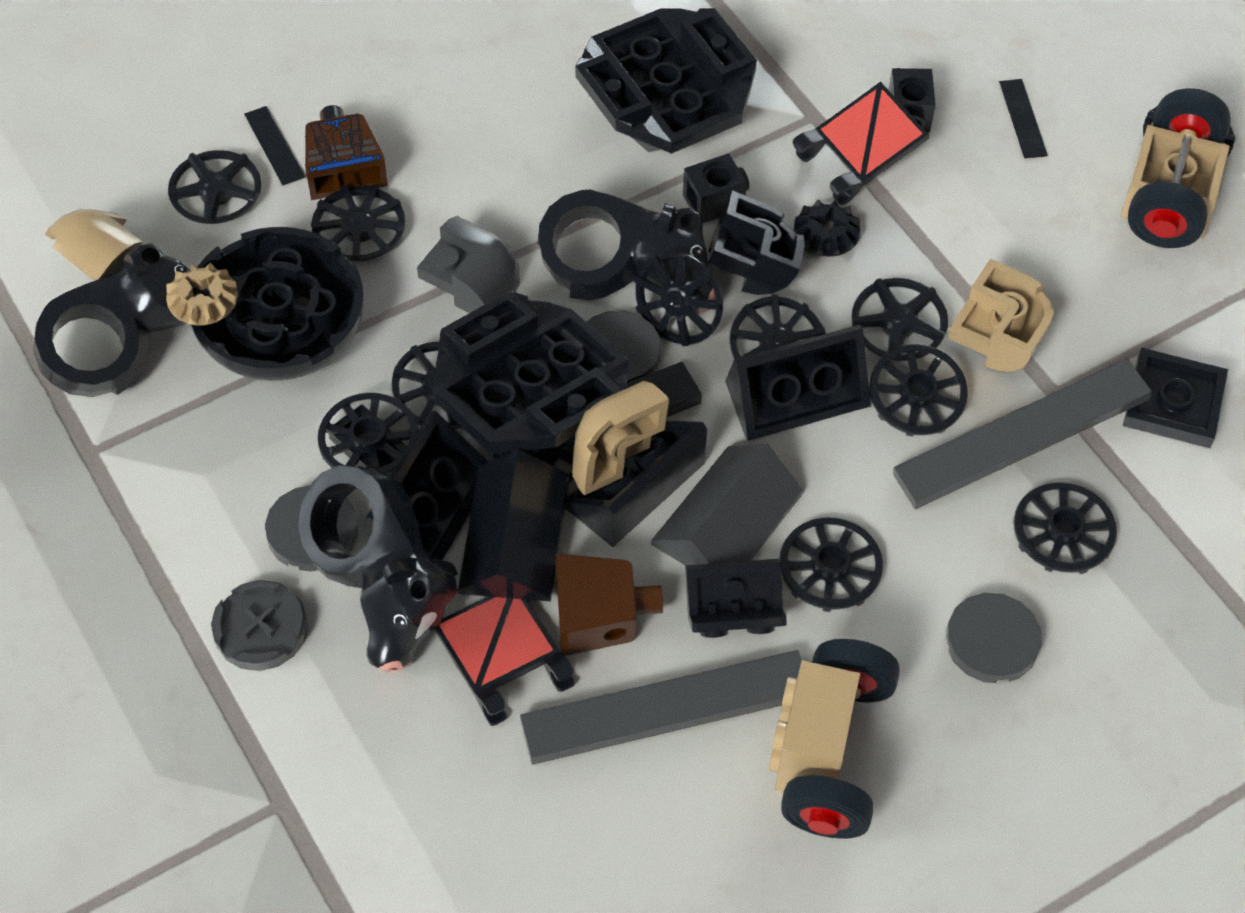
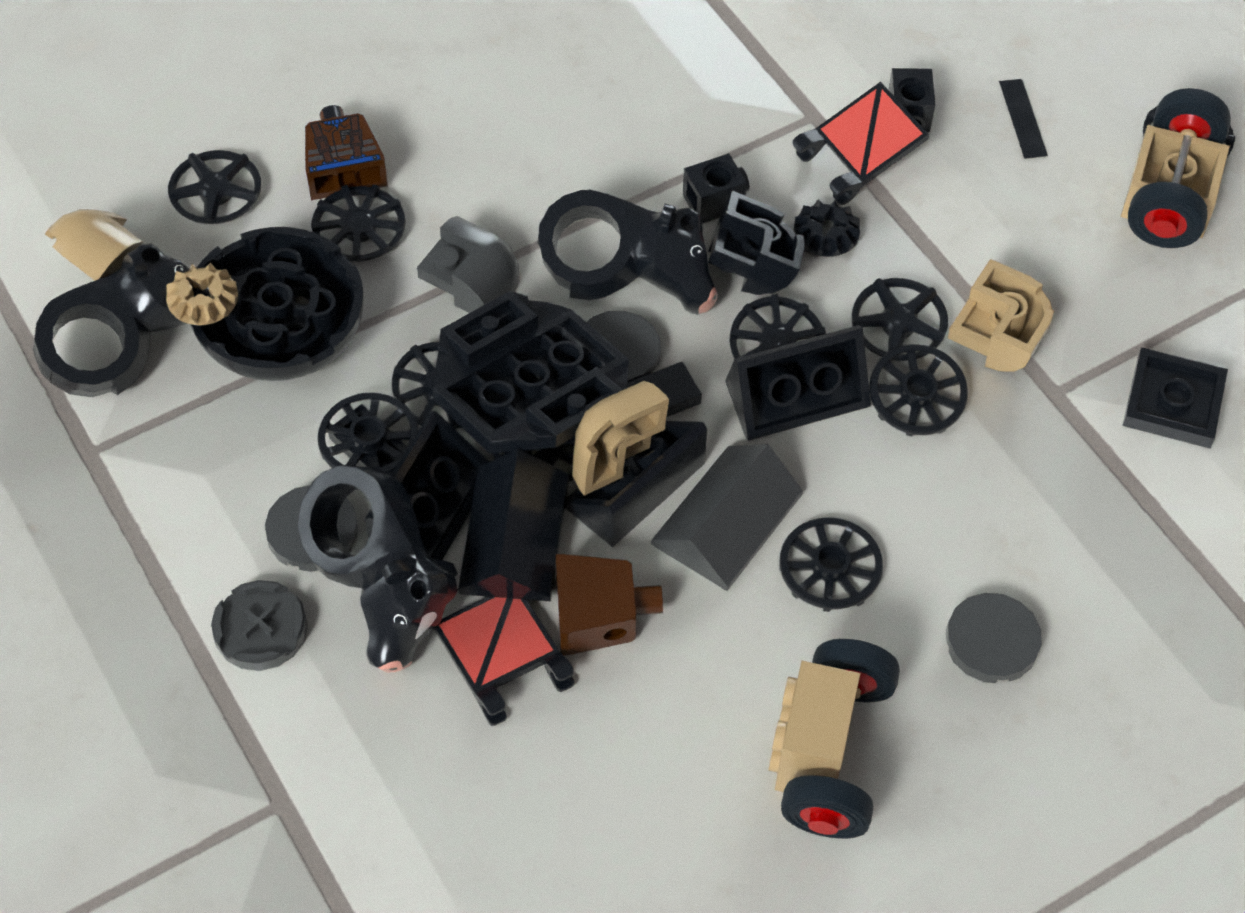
(274, 145): black sticker -> none
(658, 707): dark grey tile -> none
(669, 77): black piece -> none
(678, 298): black wheel -> none
(735, 597): black bracket -> none
(1021, 433): dark grey tile -> none
(1065, 528): black wheel -> none

